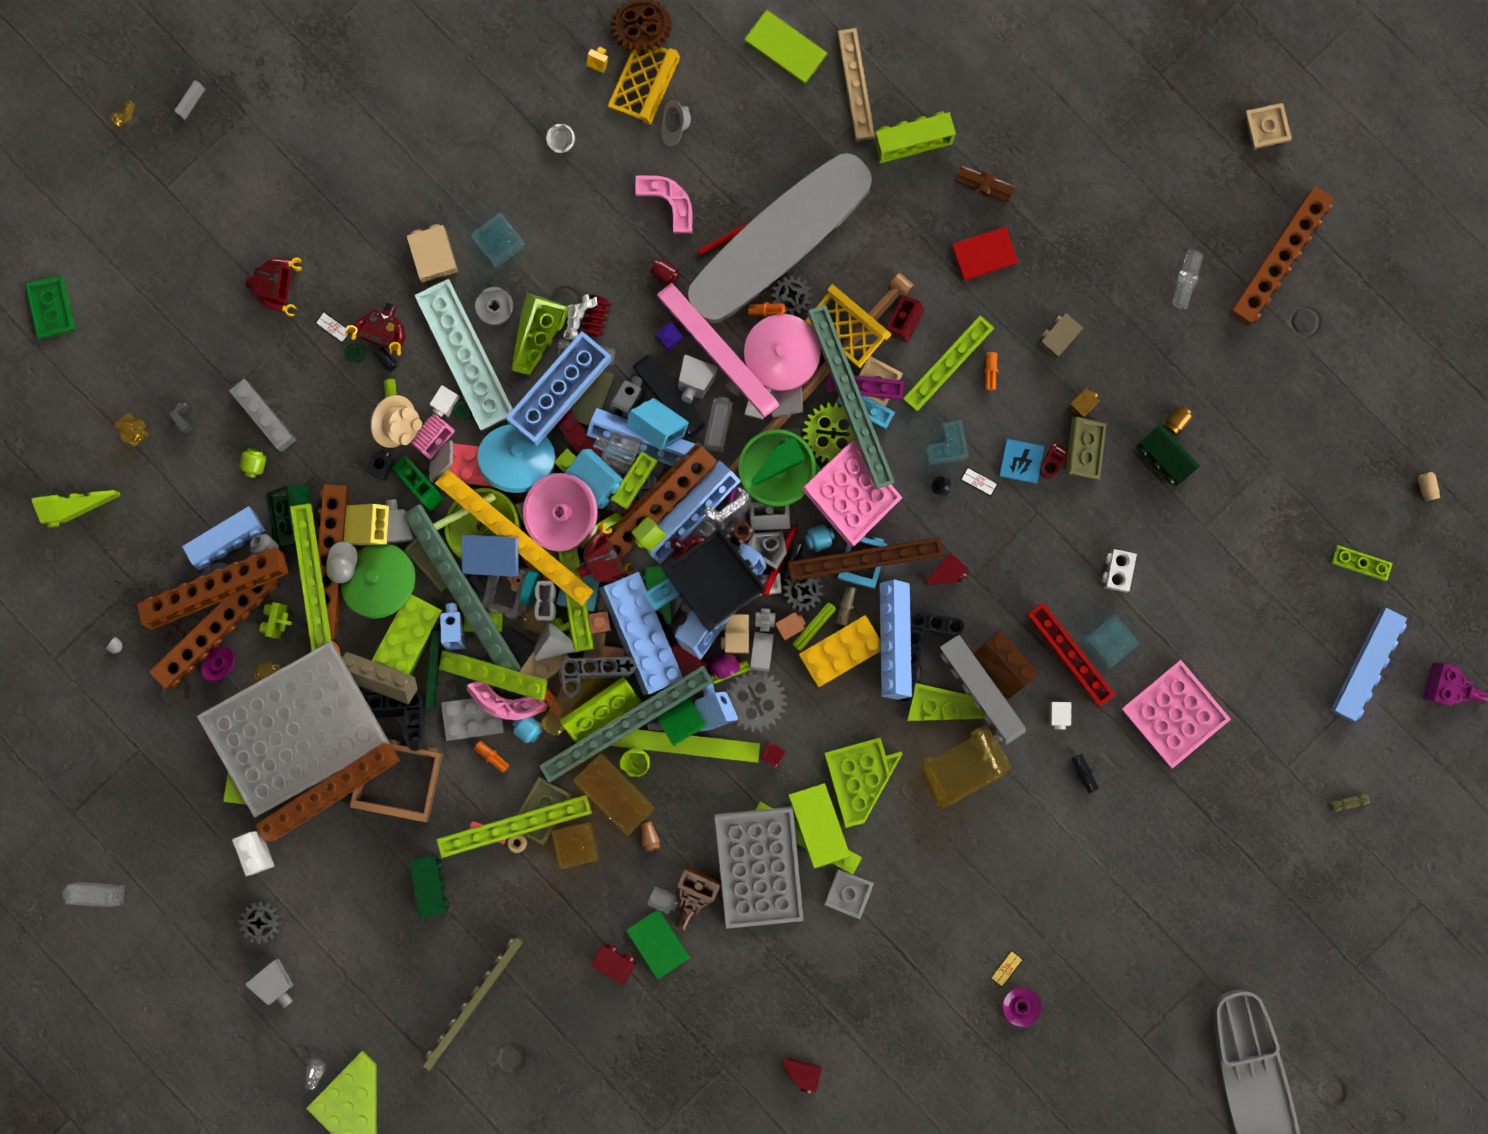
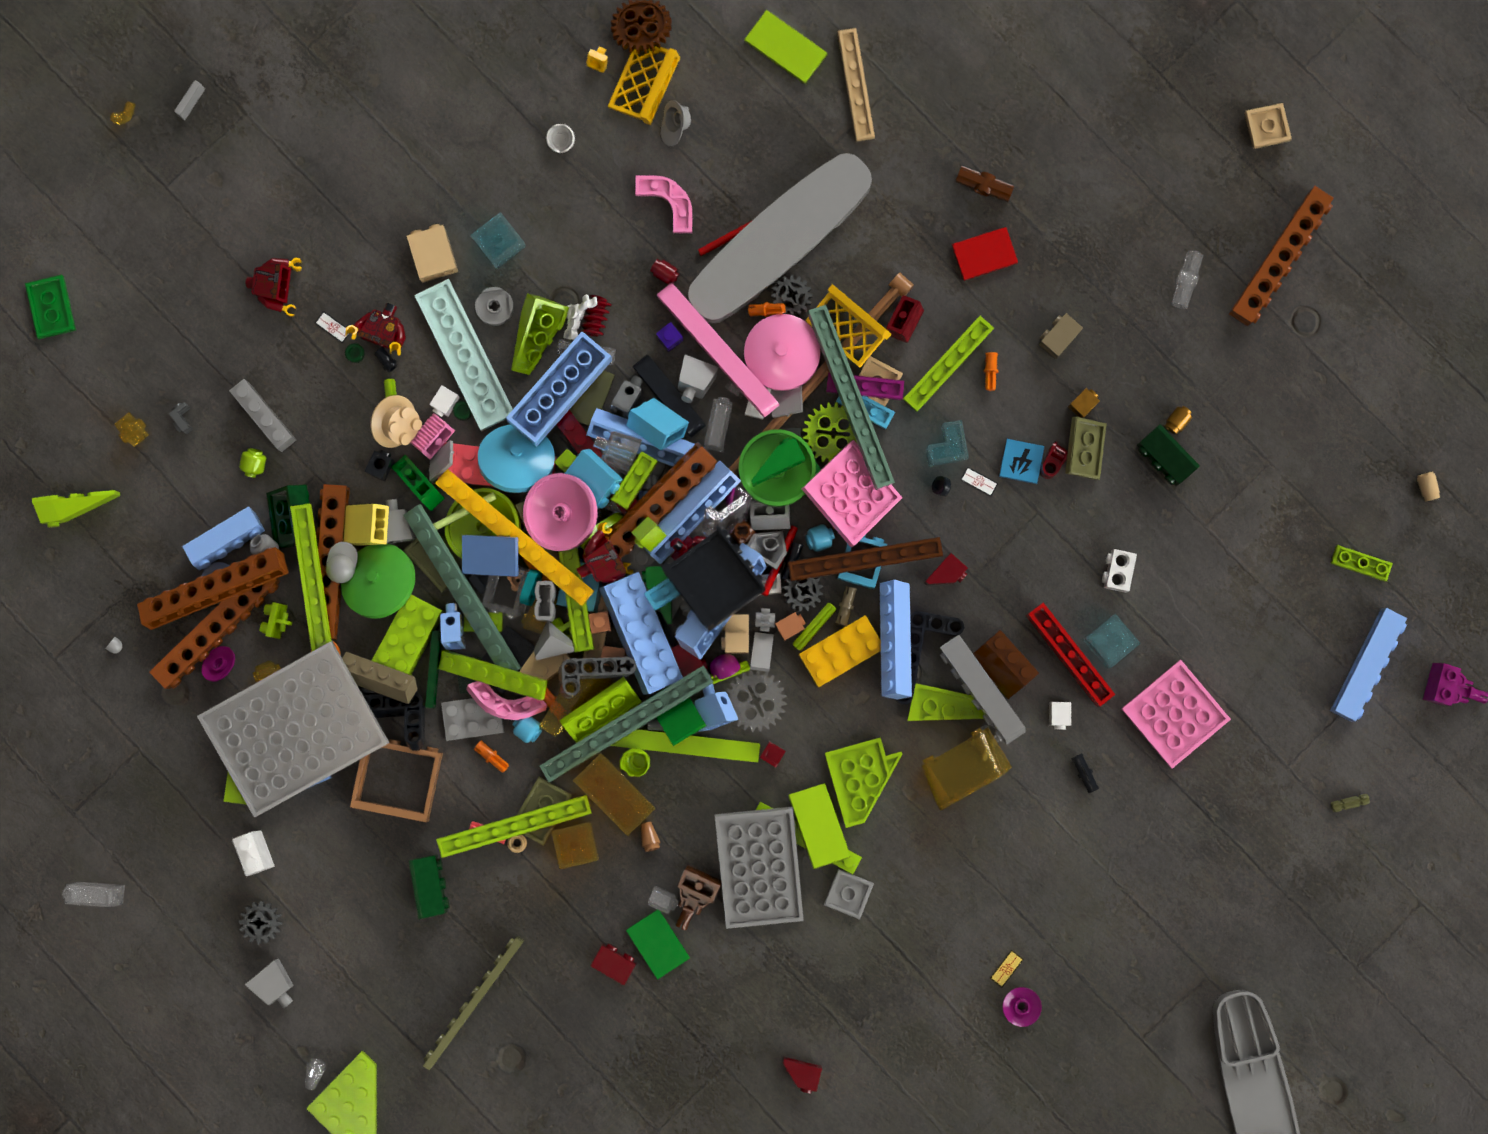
(327, 792): dark orange brick -> none
(914, 137): lime brick -> none

